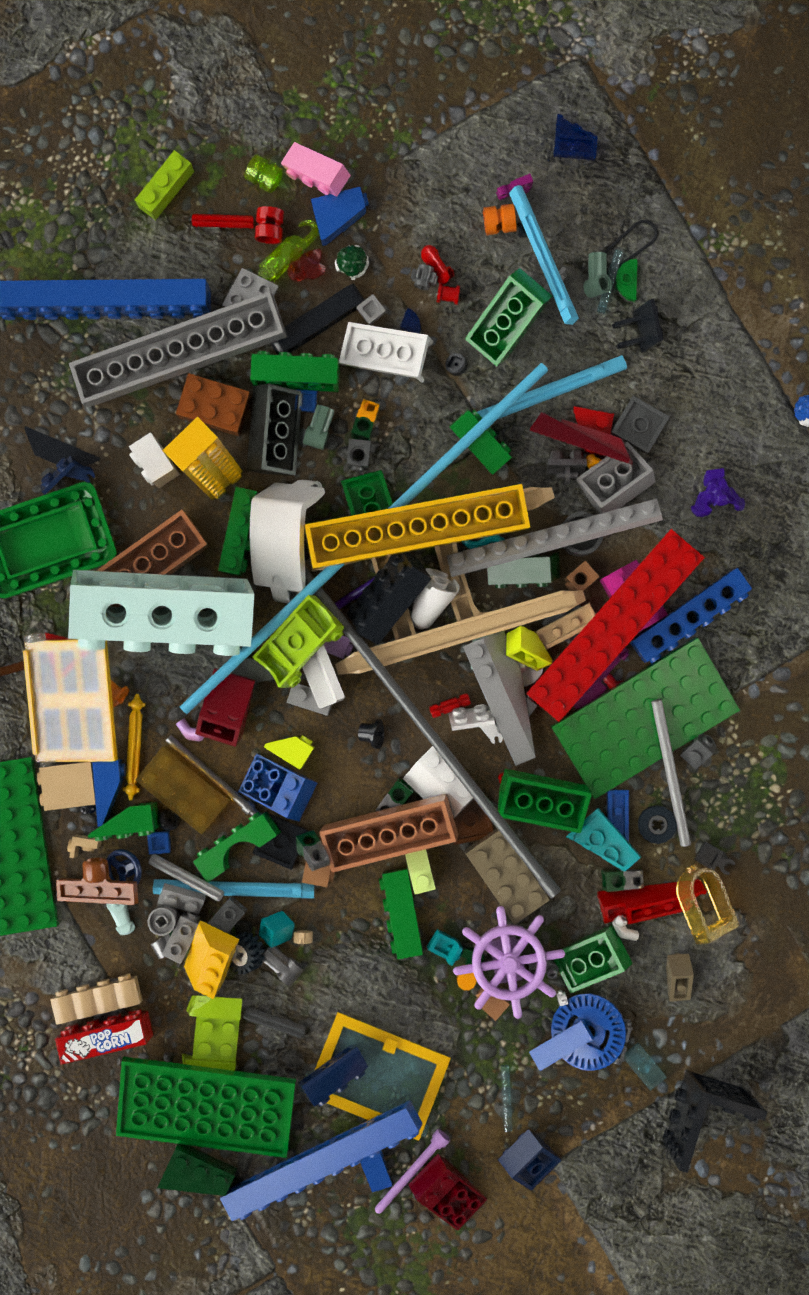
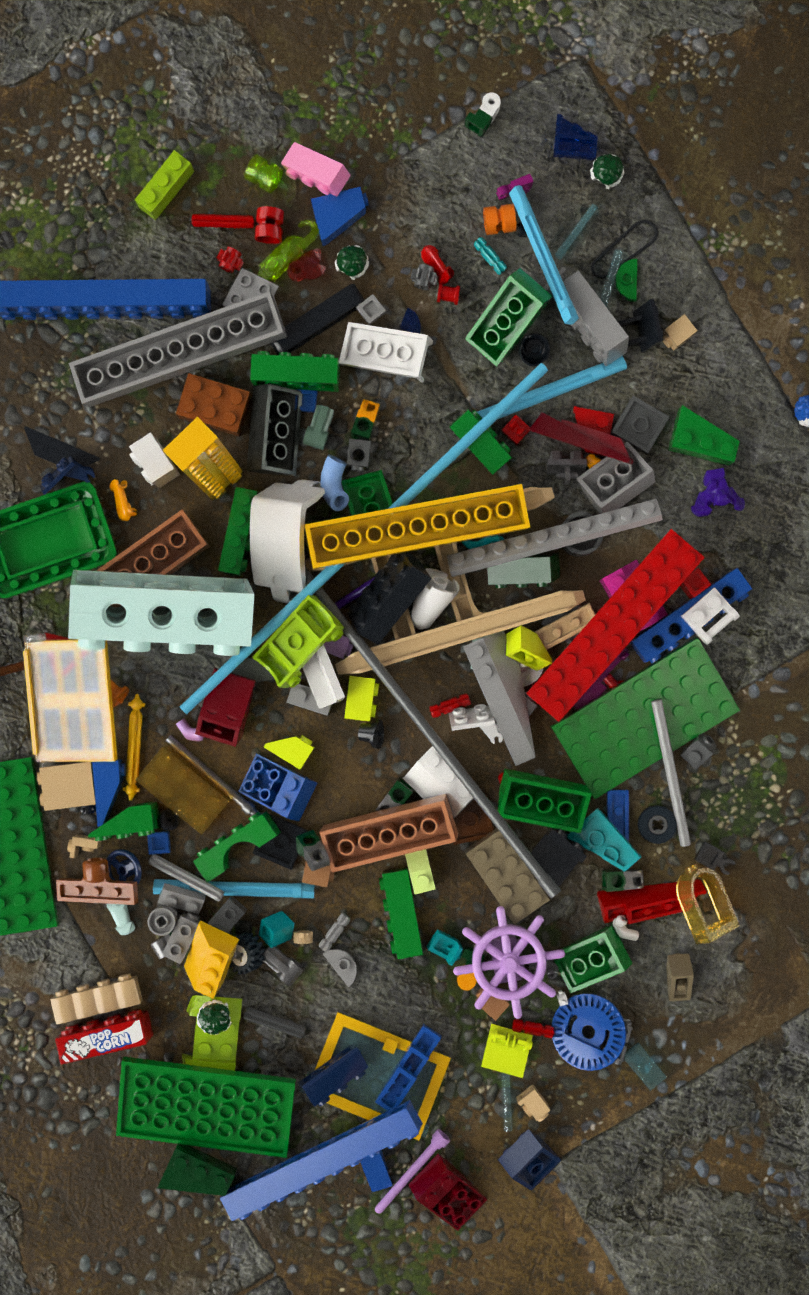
(122, 505): none -> light orange piece
(214, 1017): none -> dark green piece
(230, 260): none -> red gear
(331, 482): none -> light blue cylinder
(334, 932): none -> light grey axle
(343, 964): none -> light grey plate
(360, 698): none -> neon yellow brick
(408, 1068): none -> blue slope
(456, 364): black tile -> none
(485, 115): none -> leg
(490, 255): none -> teal axle
(507, 1051): none -> neon yellow hinge
(516, 430): none -> red tile
(532, 1028): none -> red axle
(533, 1103): none -> tan brick
(534, 349): none -> black hair
(557, 855): none -> black bracket
(561, 1045): tile -> none
(576, 231): none -> clear light blue piece
(584, 569): medium nougat brick -> none
(595, 321): none -> light grey brick
(598, 281): sand green piece -> none
(607, 170): none -> dark green piece
(678, 332): none -> tan brick
(691, 1107): black bracket -> none
(695, 584): none -> red brick
(701, 439): none -> green wedge
(705, 610): none -> white plate

